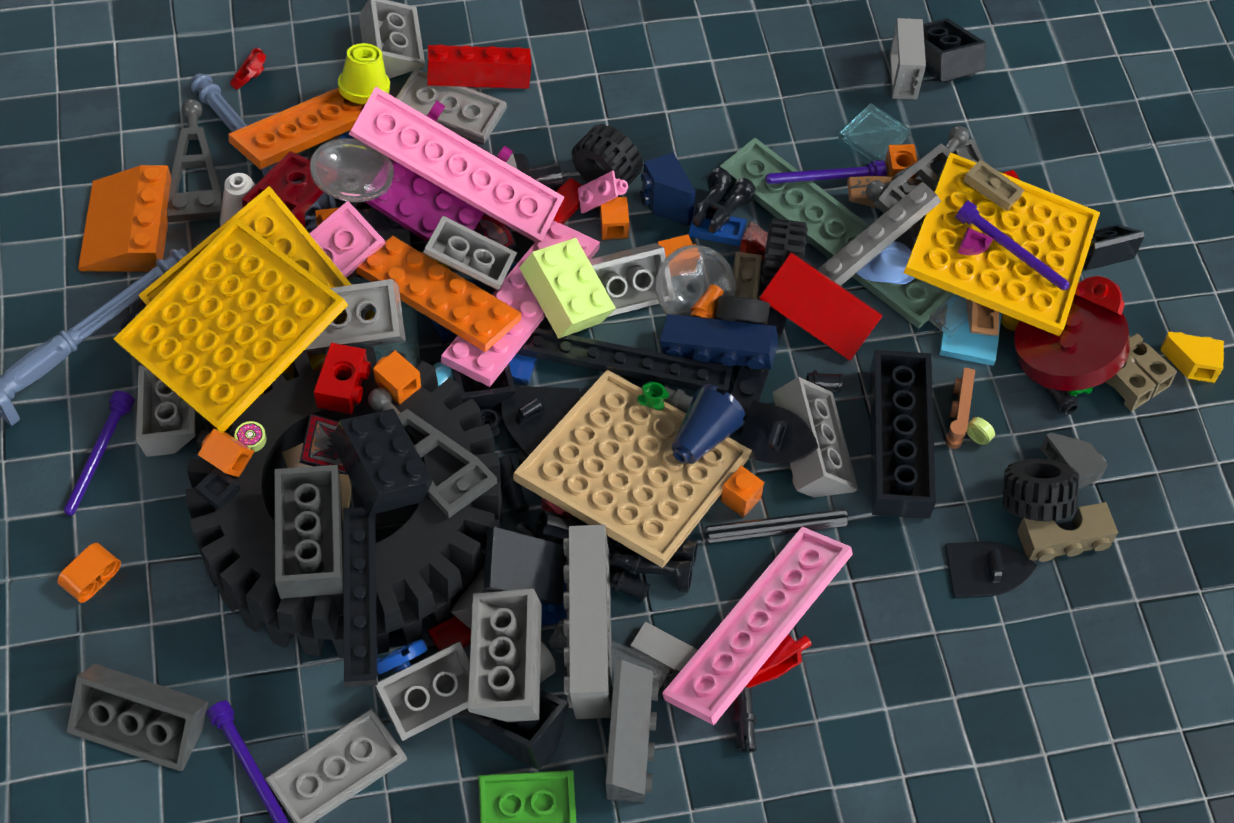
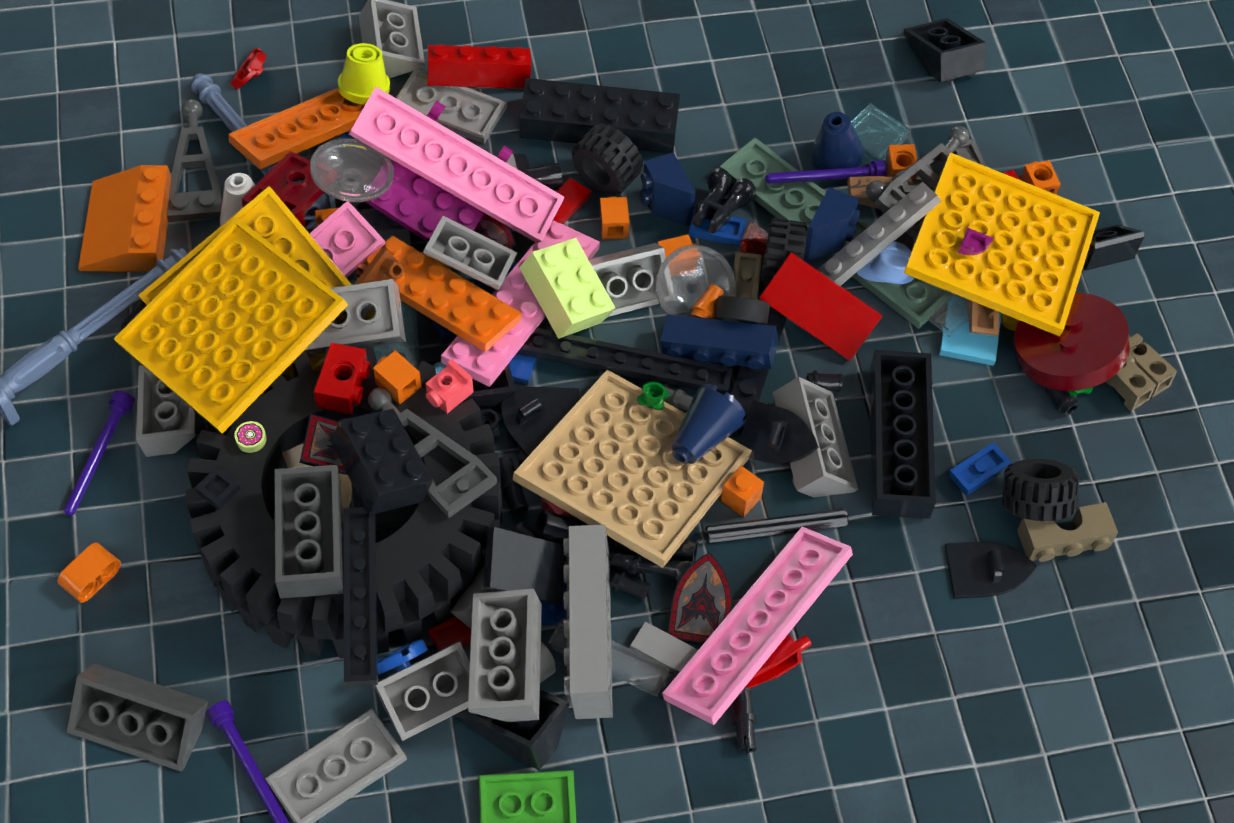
(225, 452): orange brick -> none
(382, 267): none -> dark orange hips
(449, 387): none -> coral brick
(570, 110): none -> black brick
(600, 191): bright pink hinge -> none
(629, 733): slope -> none
(700, 601): none -> shield
(832, 224): none -> dark blue slope
(837, 144): none -> dark blue cone
(907, 58): light grey window -> none
(960, 408): nougat plate -> none
(970, 215): dark purple piece -> none
(979, 469): none -> blue plate
(980, 431): yellowish green tile -> none
(993, 185): dark tan plate -> none
(1042, 176): none -> orange brick
(1076, 454): dark grey slope -> none
(1101, 292): red plate -> none
(1195, 356): yellow slope -> none

